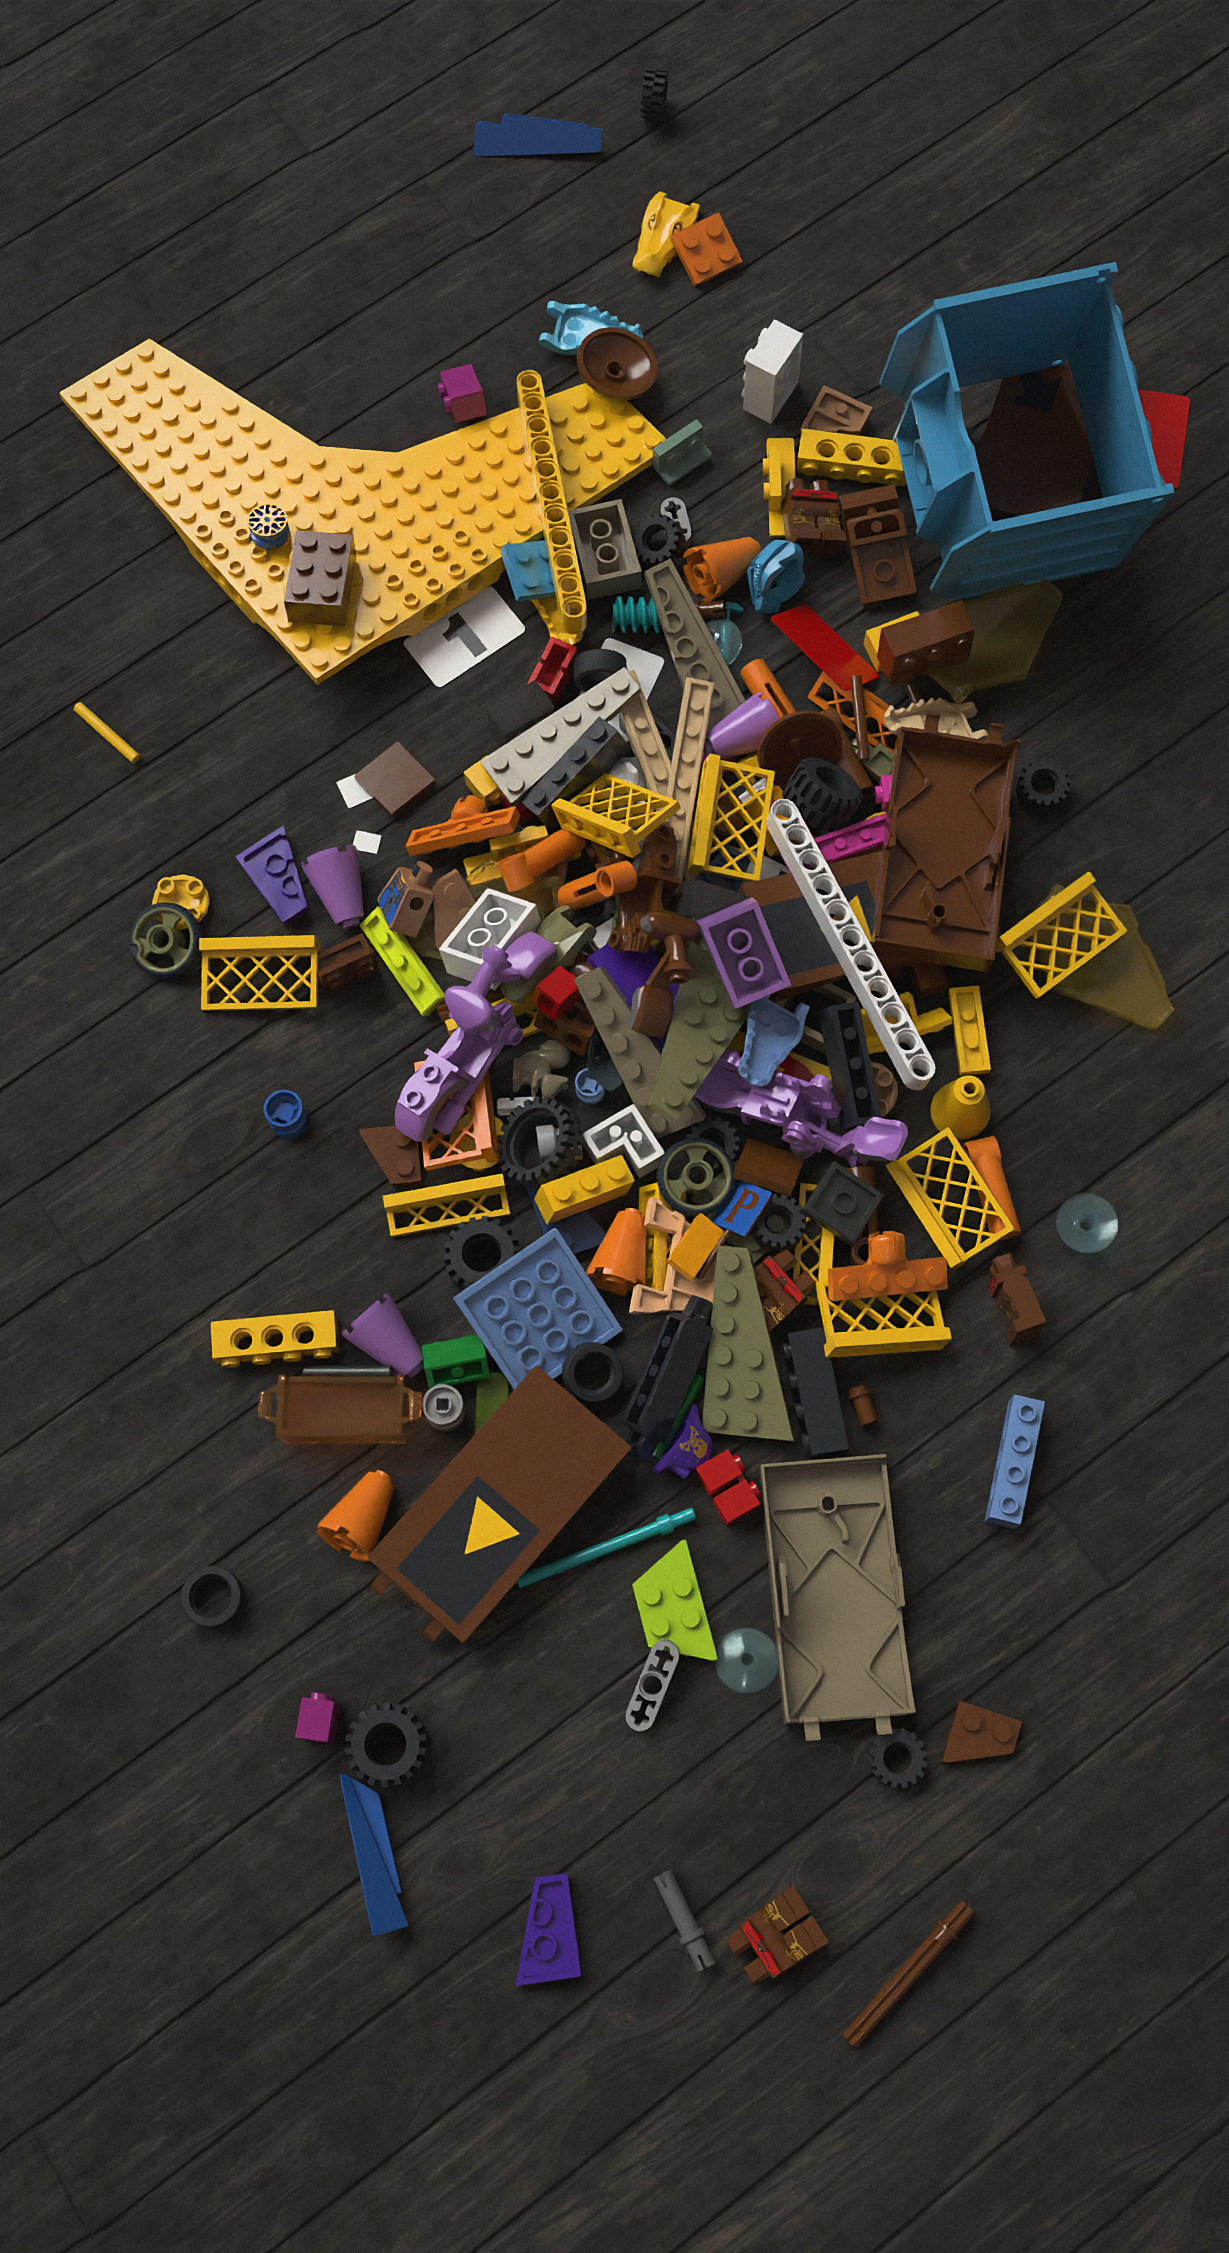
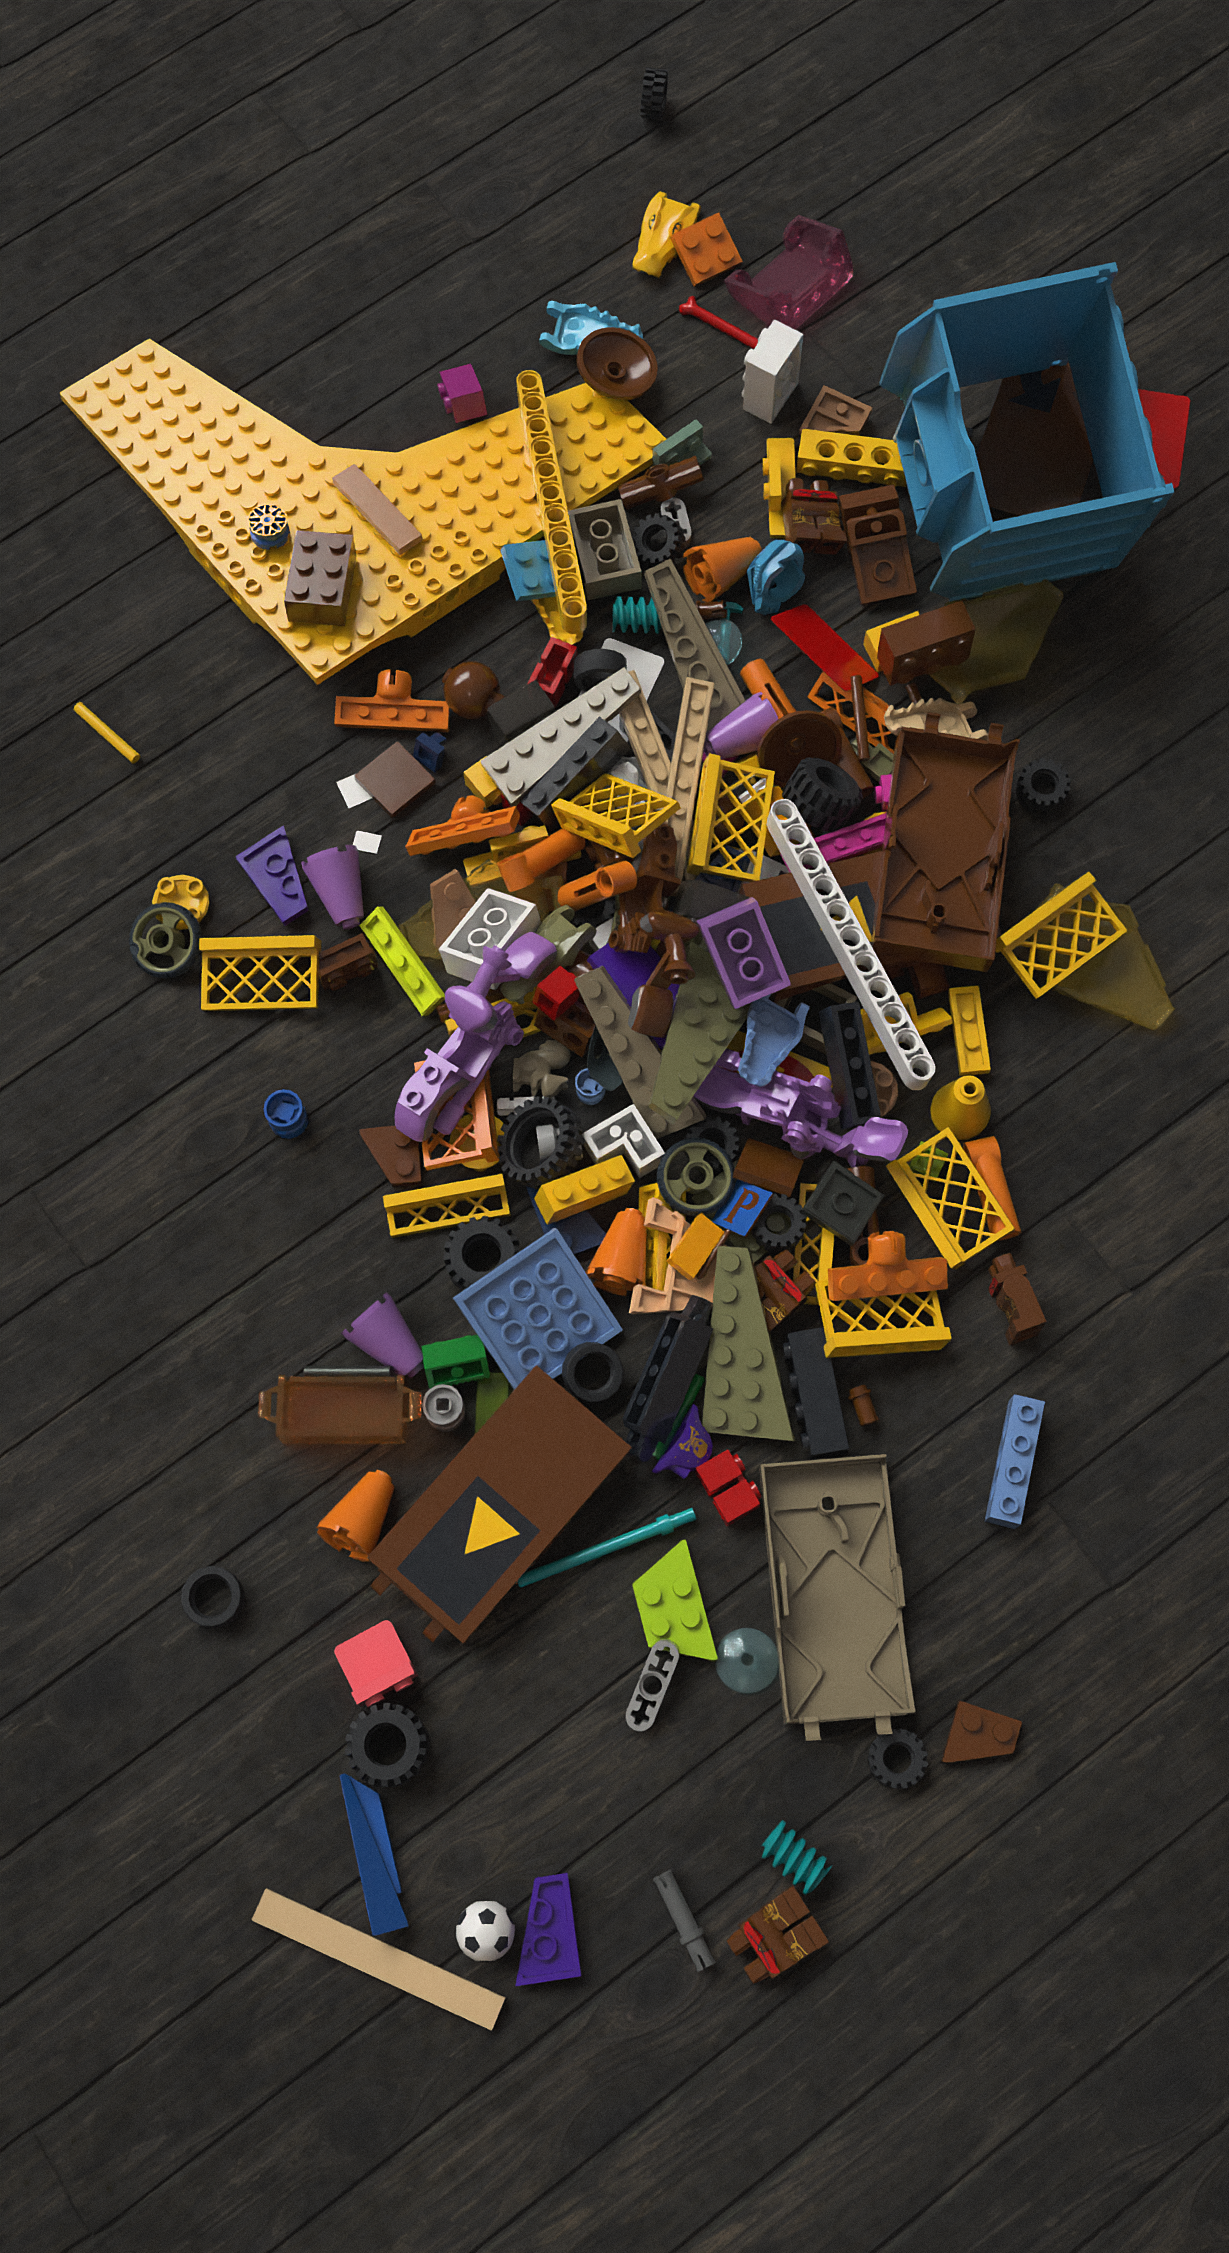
(228, 1333): yellow brick -> none
(318, 1718): magenta brick -> none
(375, 1664): none -> coral bracket
(377, 509): none -> medium nougat tile
(379, 1959): none -> tan tile
(392, 708): none -> orange plate
(407, 899): medium nougat torso -> none
(430, 750): none -> dark blue tile
(464, 636): white sticker -> none
(471, 689): none -> reddish brown brick
(485, 1931): none -> white piece
(534, 136): blue wedge -> none
(661, 482): none -> reddish brown piece
(692, 308): none -> red piece
(794, 1858): none -> teal piece
(799, 278): none -> clear pink windscreen
(909, 1973): reddish brown axle -> none
(920, 1163): none -> lime tile
(1090, 1209): clear light blue dish -> none

